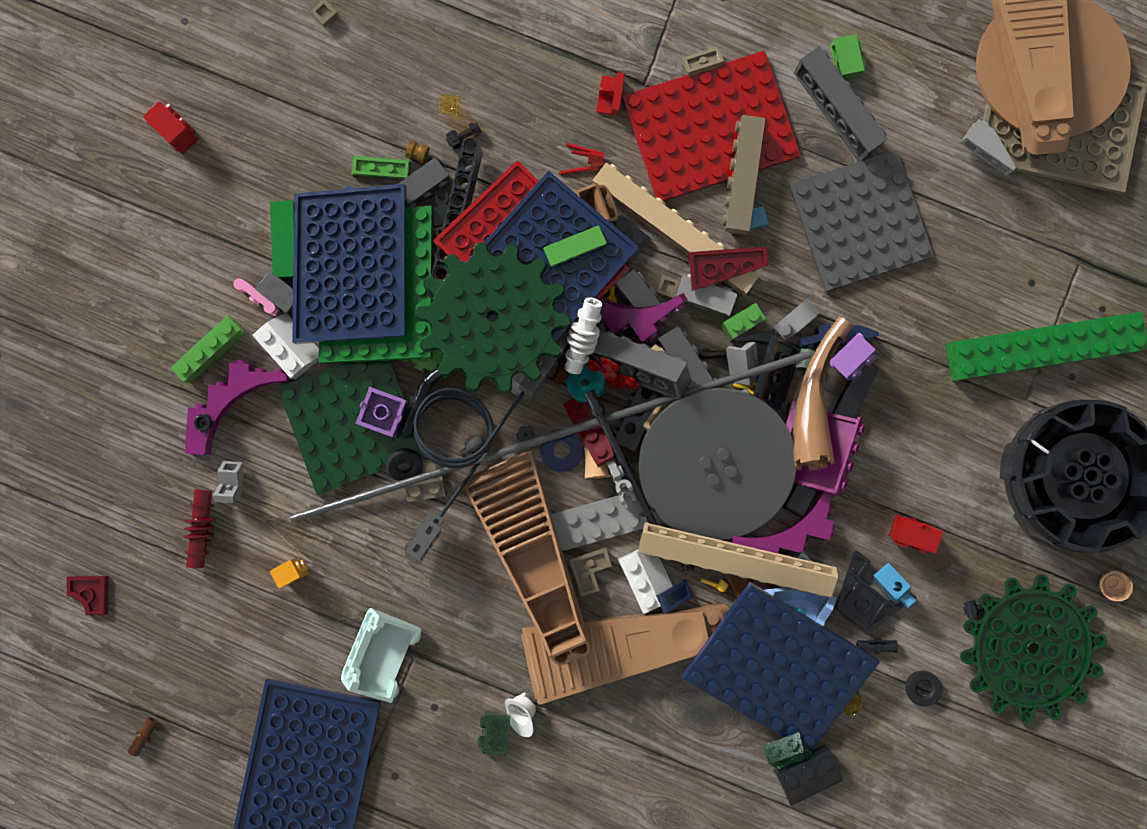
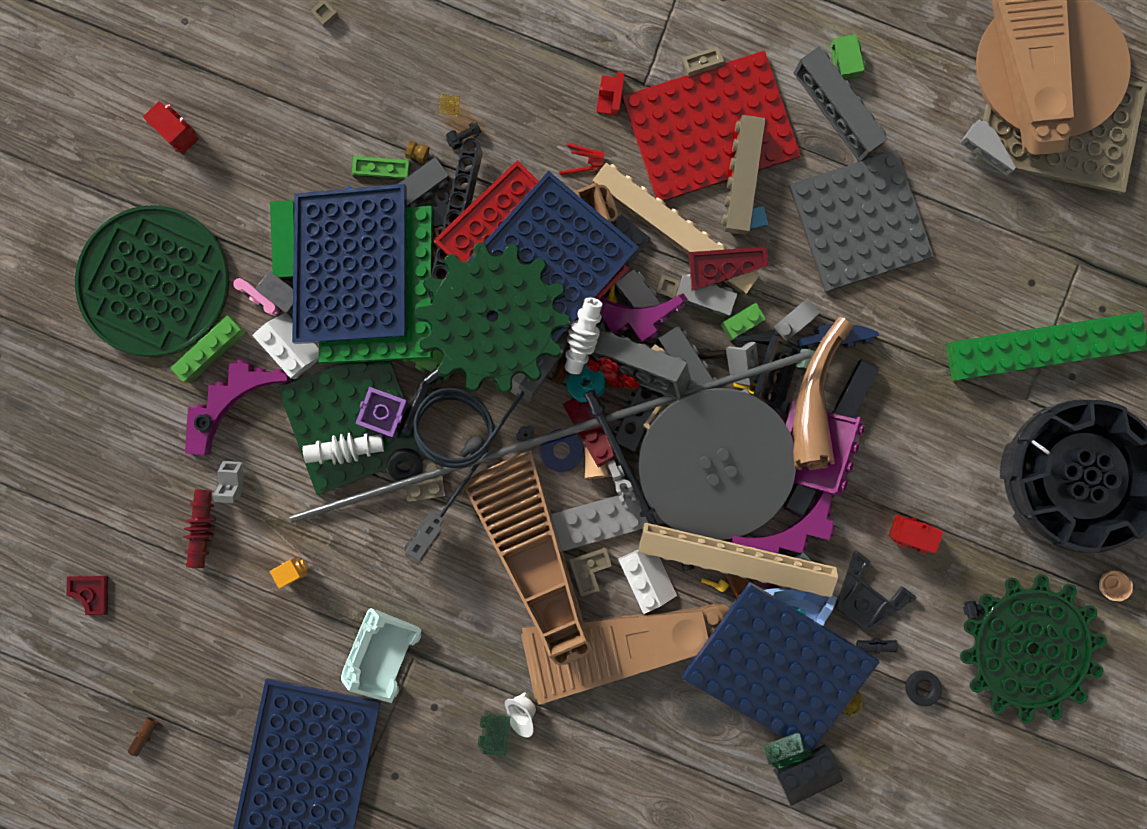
(151, 281): none -> dark green plate
(343, 449): none -> white piece
(574, 246): bright green tile -> none
(674, 596): dark blue tile -> none
(854, 357): medium lavender brick -> none
(888, 579): dark azure torso -> none

